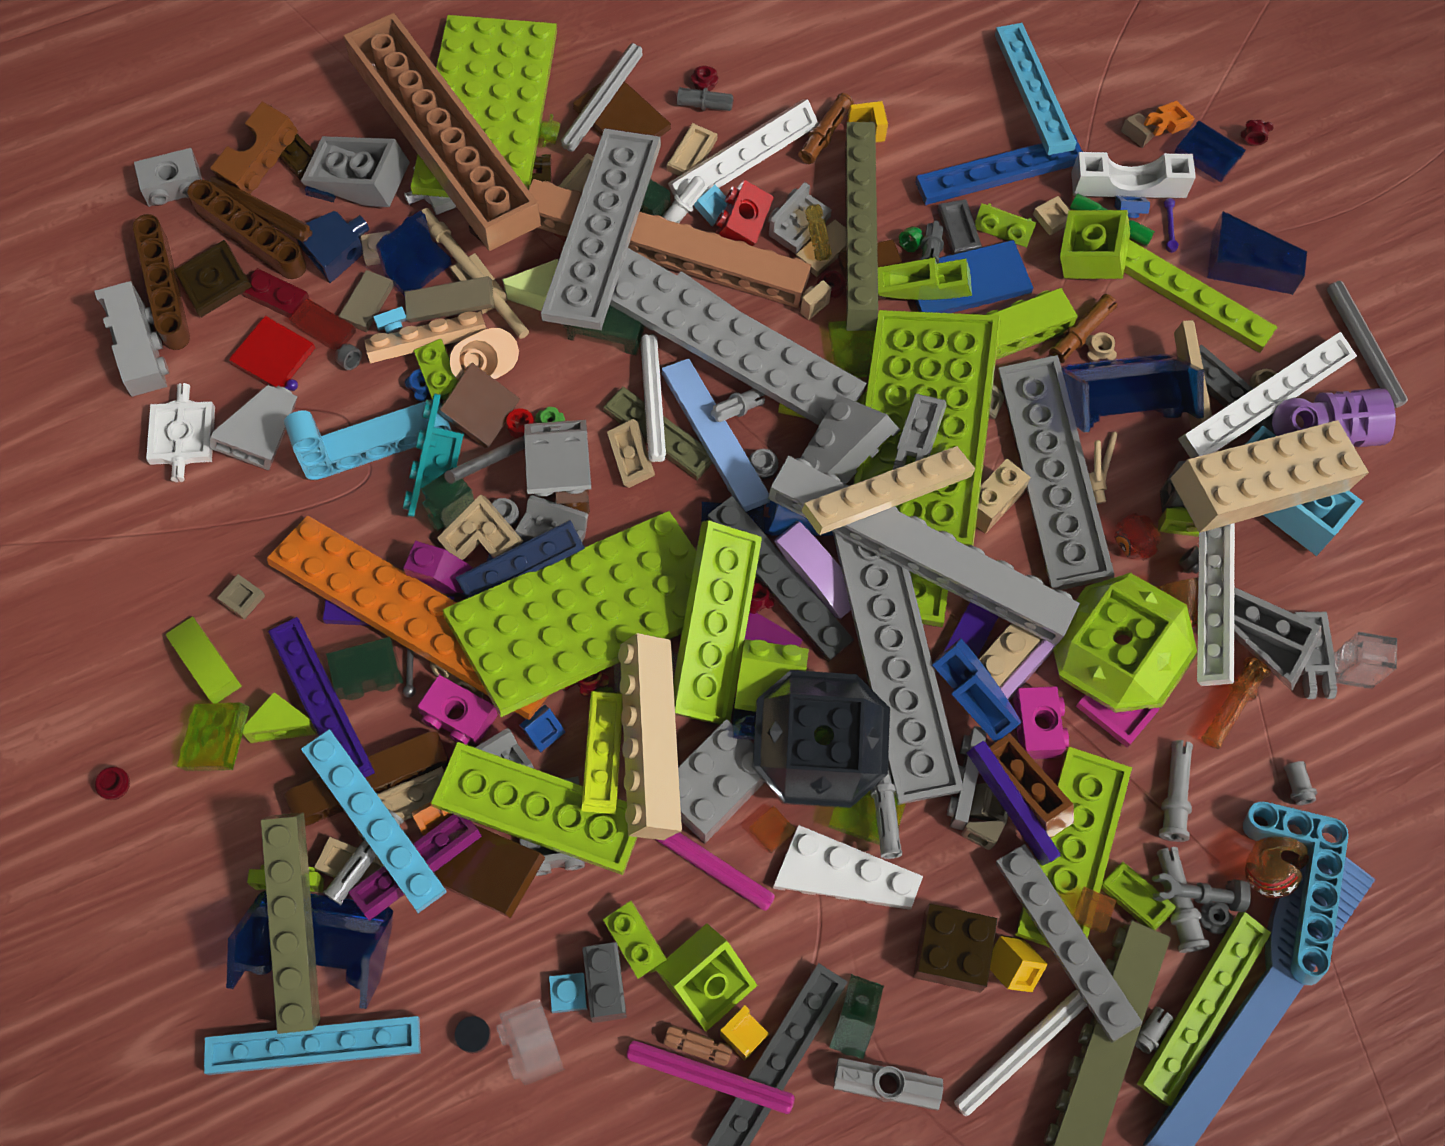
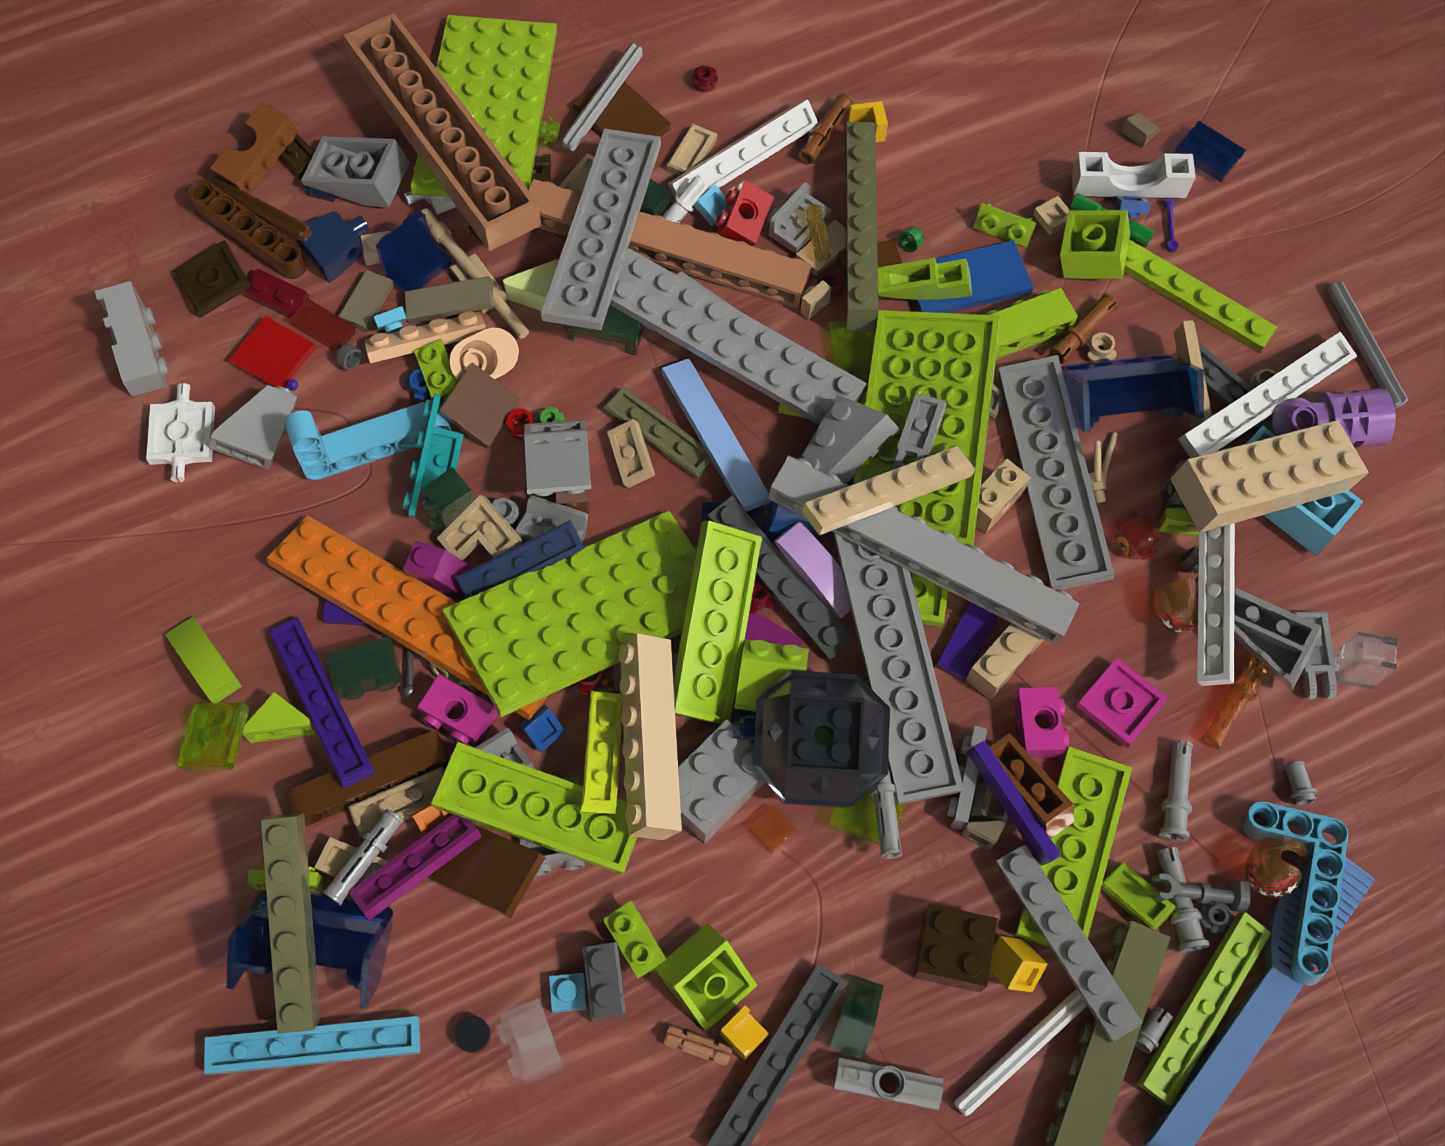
(112, 783): dark red plate -> none
(154, 243): reddish brown beam -> none
(167, 176): light grey brick -> none
(241, 596): dark tan plate -> none
(374, 821): medium azure plate -> none
(485, 460): flat silver bar -> none
(653, 398): white axle -> none
(704, 99): dark grey axle -> none
(711, 1077): dark pink axle -> none
(719, 870): dark pink axle -> none
(737, 405): light grey axle -> none
(764, 463): light grey plate -> none
(838, 870): white wing -> none
(932, 242): dark grey axle -> none
(959, 226): flat silver tile -> none
(977, 690): blue slope -> none
(992, 172): blue plate -> none
(1027, 668): lavender tile -> none
(1035, 89): medium azure plate -> none
(1094, 910): clear orange tile -> none
(1132, 673): lime piece -> none
(1169, 117): orange plate -> none
(1254, 257): clear blue wedge -> none
(1256, 132): dark red plate -> none

